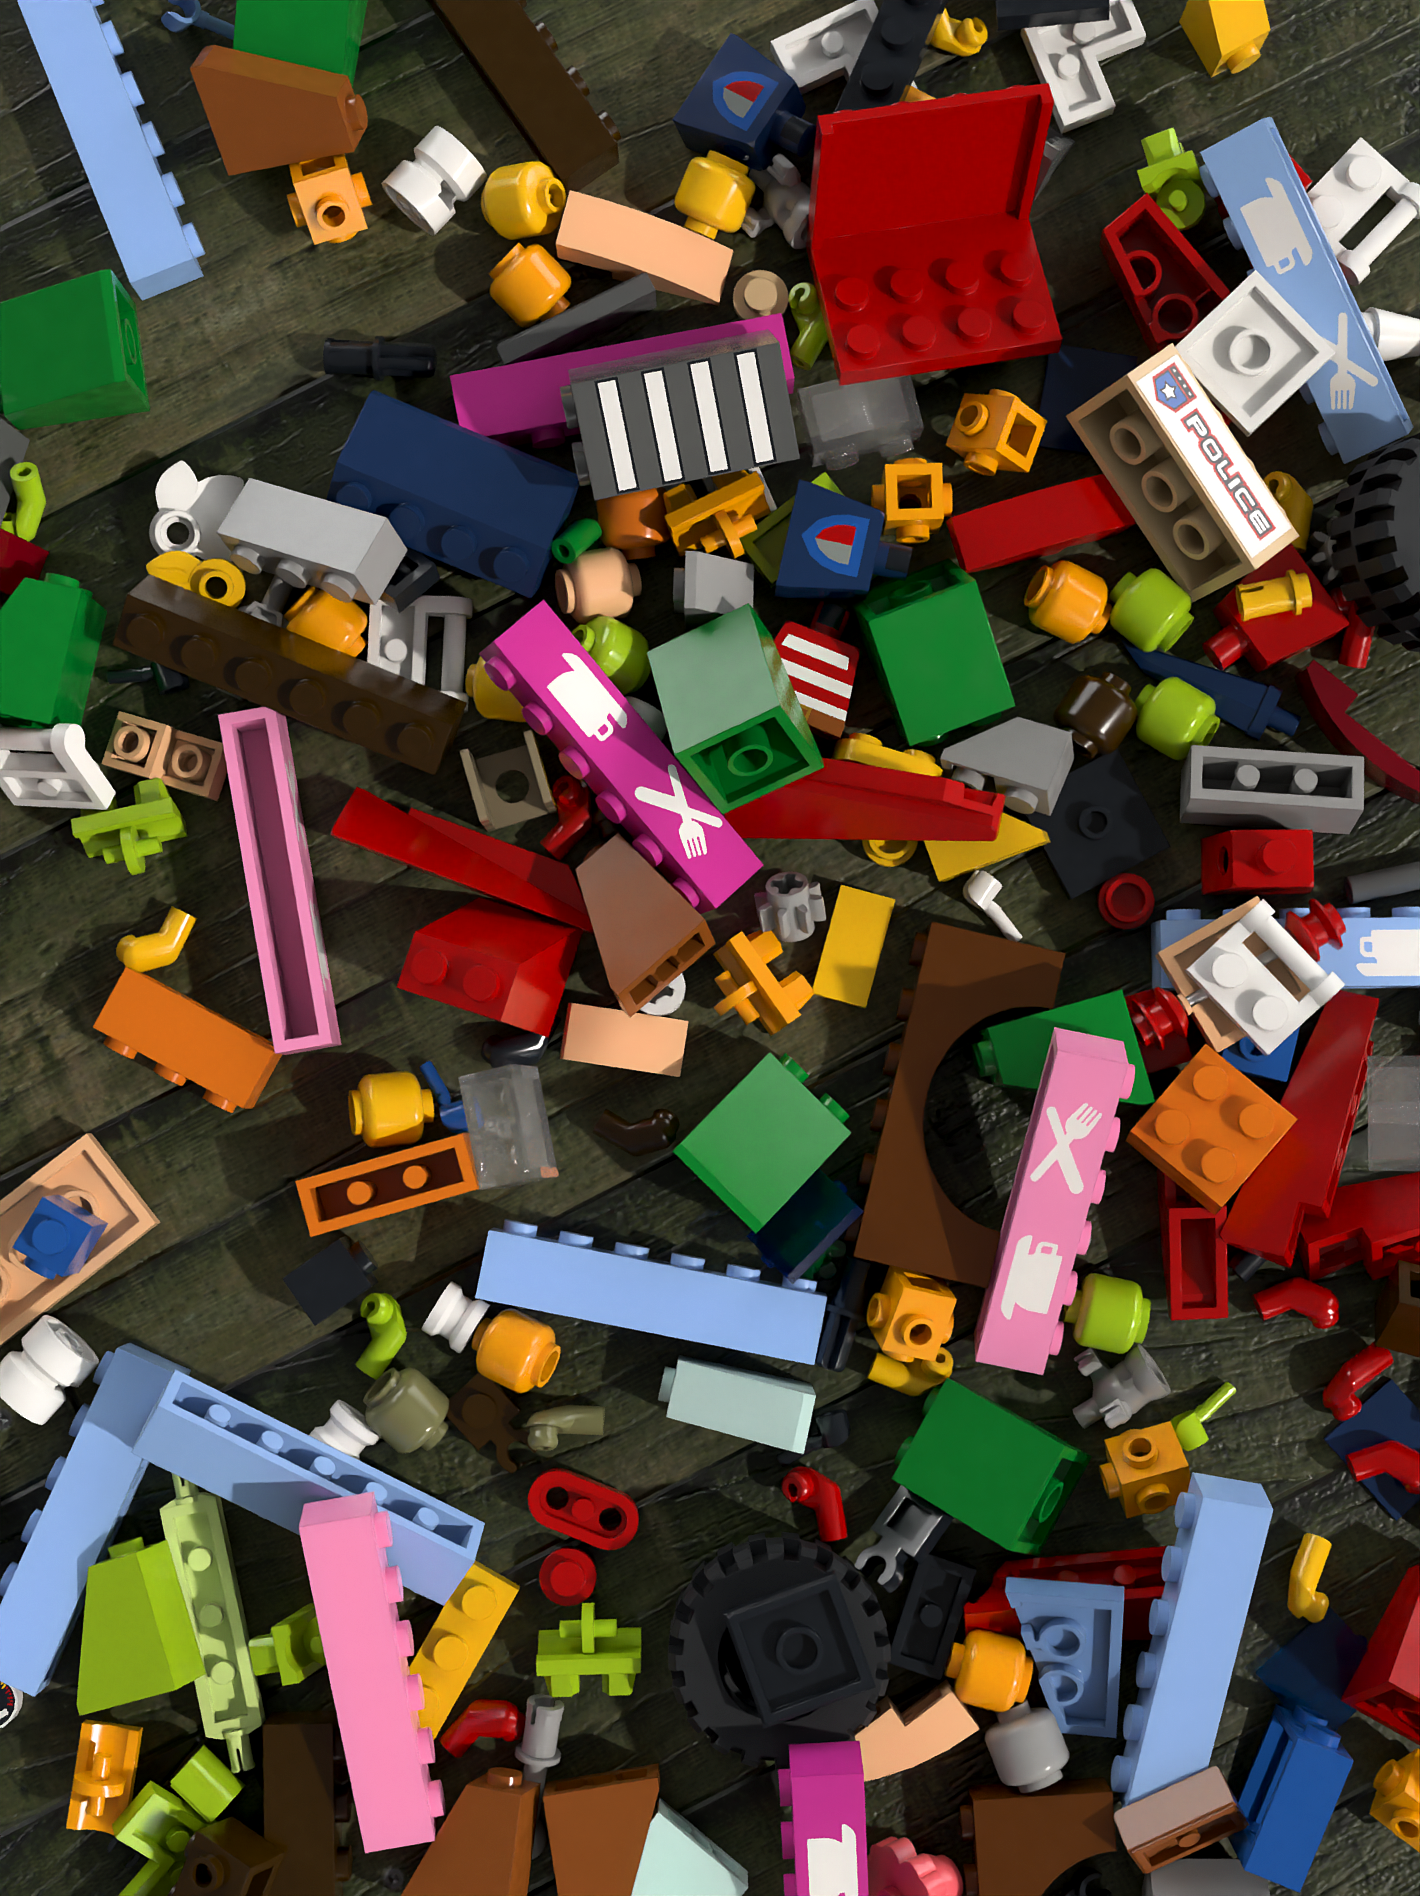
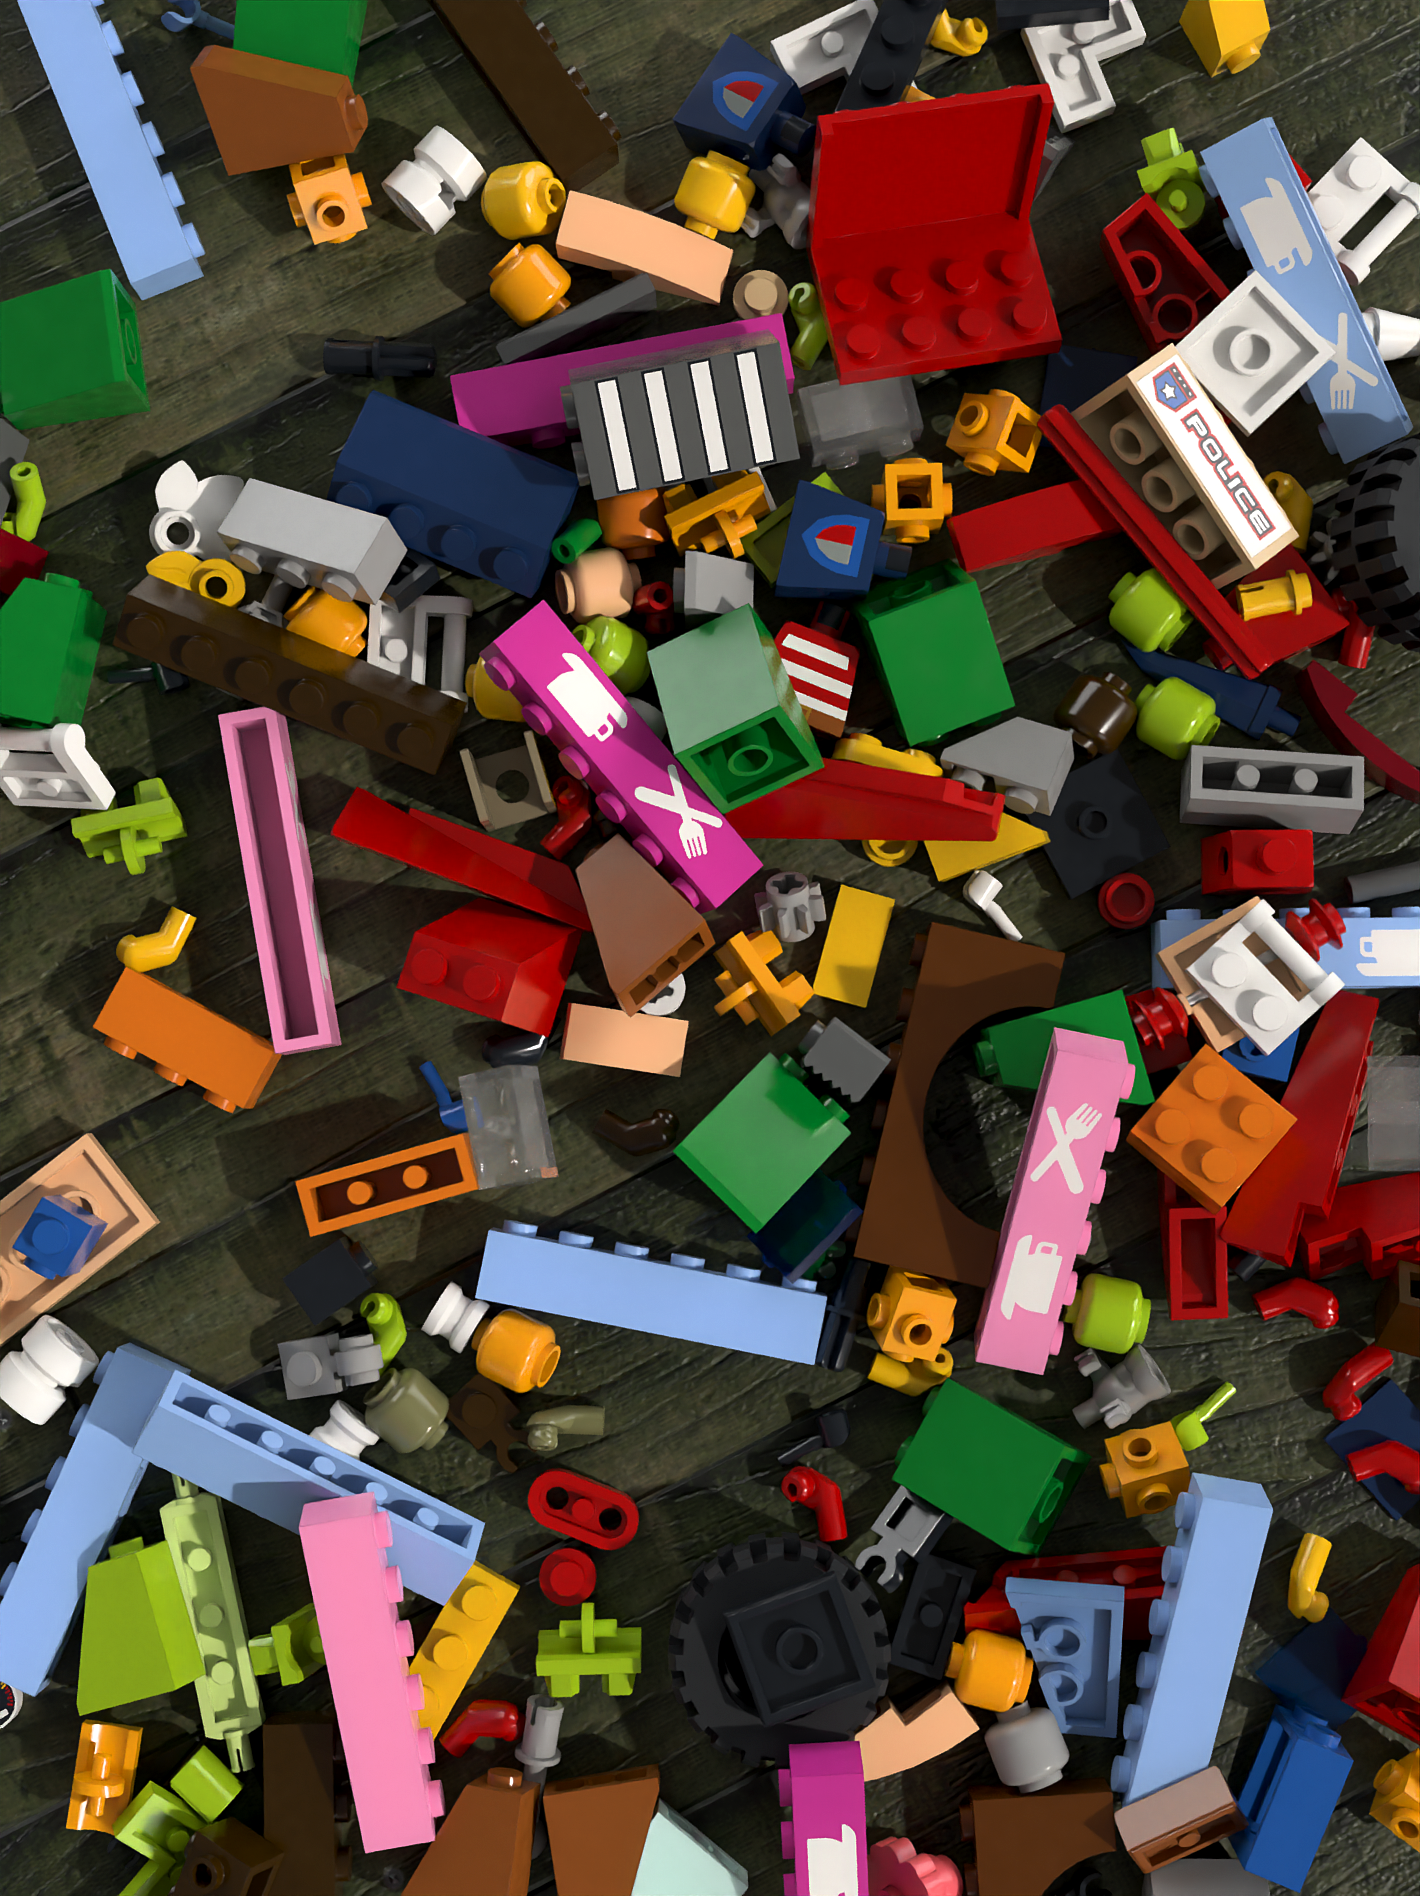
(163, 752): light nougat slope -> none
(328, 1364): none -> light grey plate
(390, 1109): yellow head -> none
(657, 605): none -> red arm
(739, 1402): light aqua slope -> none
(841, 1059): none -> dark grey brick
(1068, 601): light orange head -> none
(1155, 542): none -> red axle

